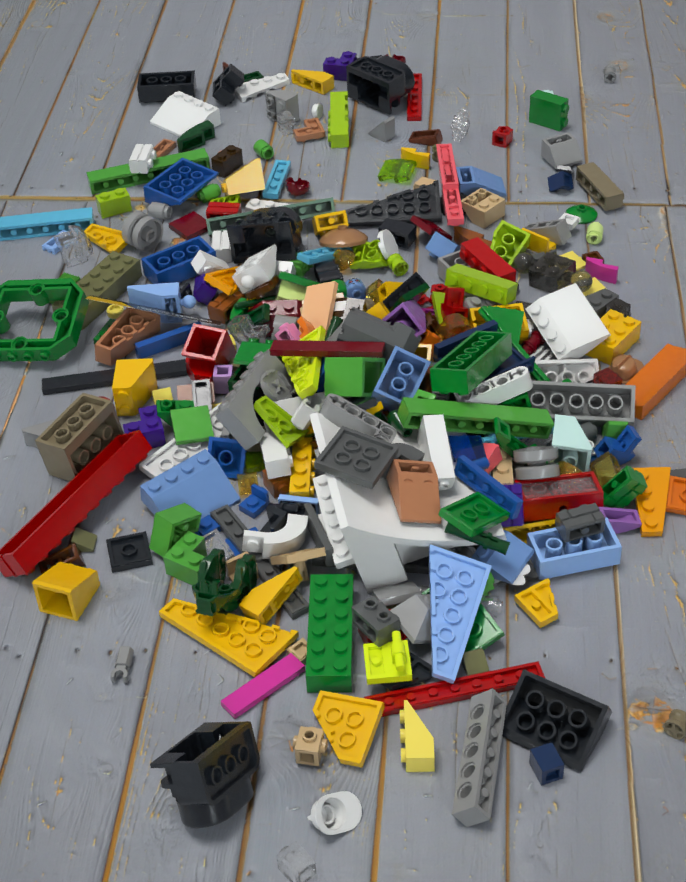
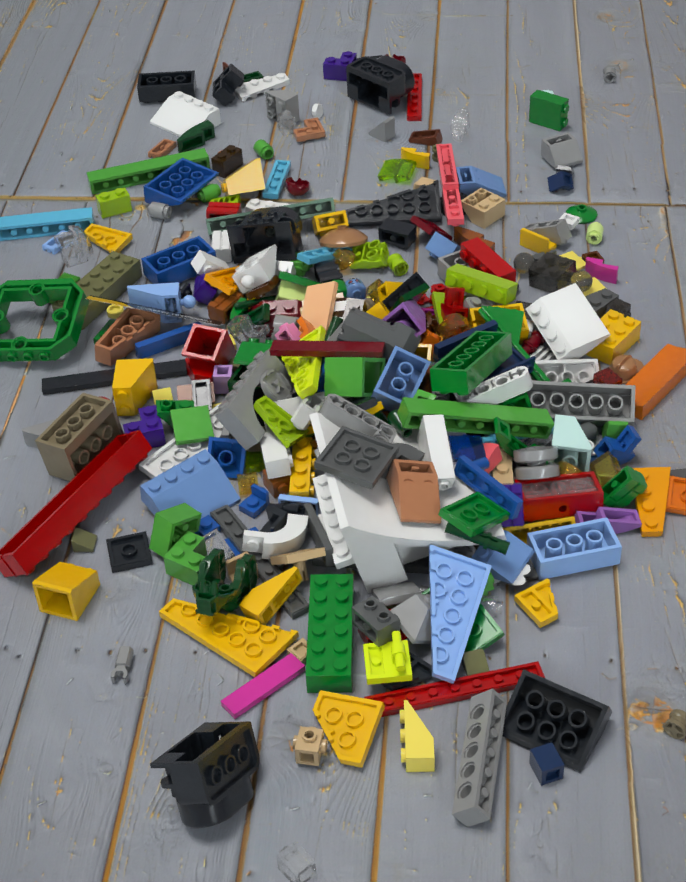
(70, 554): reddish brown slope -> none
(142, 158): white brick -> none
(142, 231): light grey wheel -> none
(189, 225): dark red tile -> none
(313, 80): yellow slope -> none
(336, 813): white piece -> none
(338, 120): lime wedge -> none
(387, 243): white tile -> none
(504, 133): red brick -> none
(509, 241): lime wedge -> none
(579, 522): dark grey brick -> none
(599, 186): dark tan brick -> none

